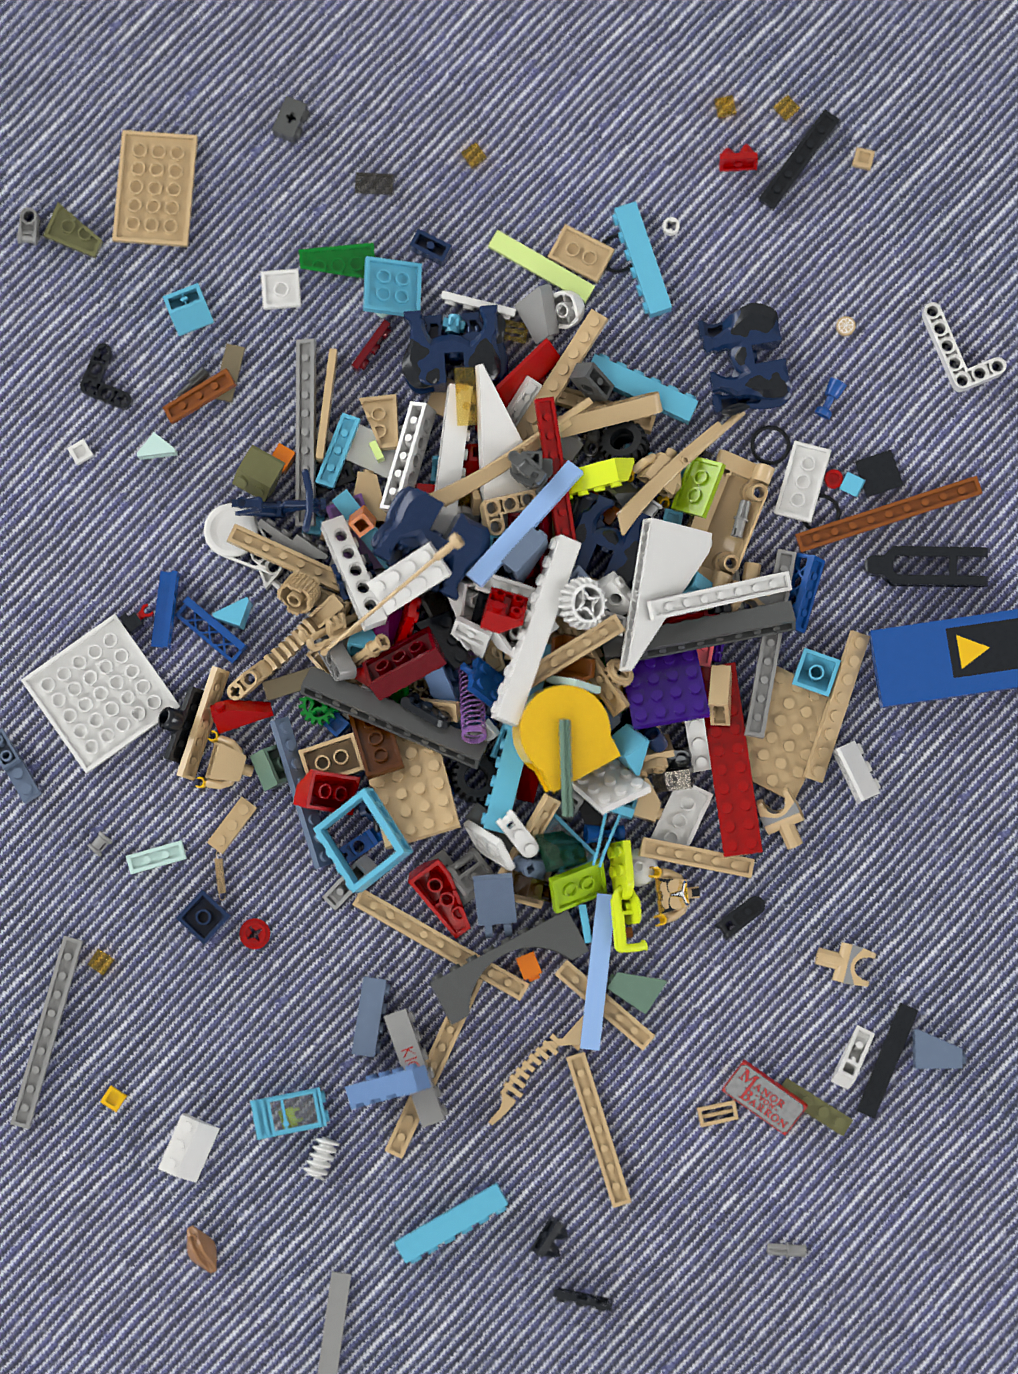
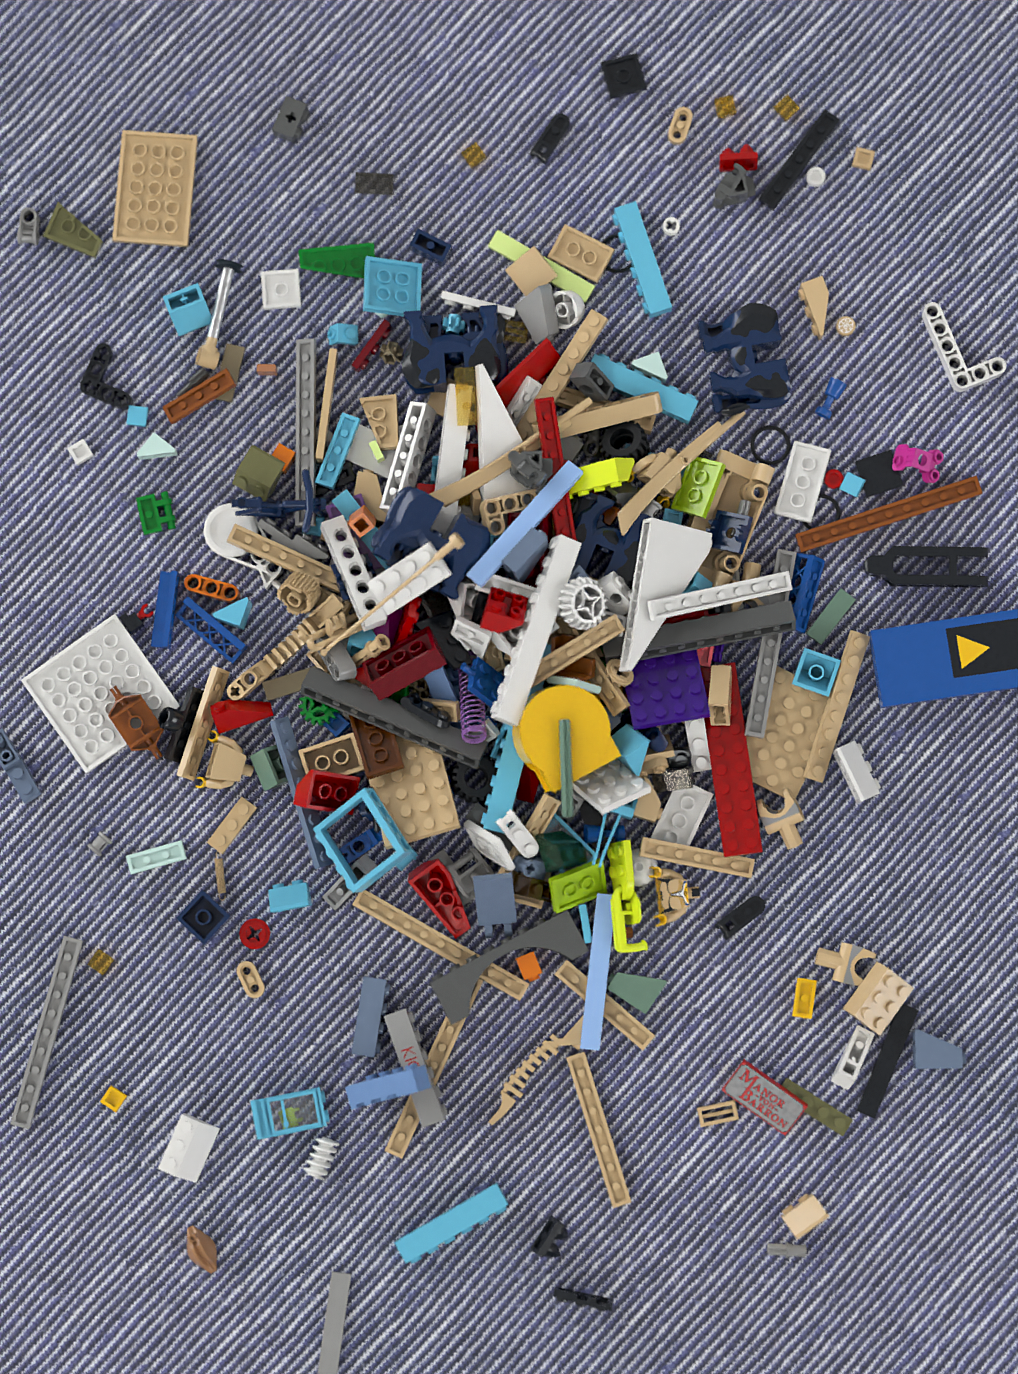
(137, 416): none -> medium azure tile
(147, 734): none -> dark orange plate
(150, 516): none -> green plate
(204, 583): none -> orange beam
(208, 354): none -> piece
(251, 979): none -> tan plate
(267, 369): none -> nougat tile
(289, 897): none -> medium azure slope
(343, 334): none -> medium azure bracket
(391, 352): none -> dark tan gear
(407, 860): none -> medium azure pin
(531, 271): none -> tan tile
(551, 137): none -> black plate
(623, 76): none -> black plate
(651, 366): none -> light aqua slope
(679, 126): none -> tan plate
(719, 527): none -> dark blue piece
(734, 188): none -> dark grey piece
(804, 998): none -> yellow plate
(804, 1215): none -> tan slope
(815, 176): none -> white tile
(816, 299): none -> tan slope
(830, 616): none -> sand green tile
(878, 998): none -> tan brick
(909, 457): none -> dark pink piece

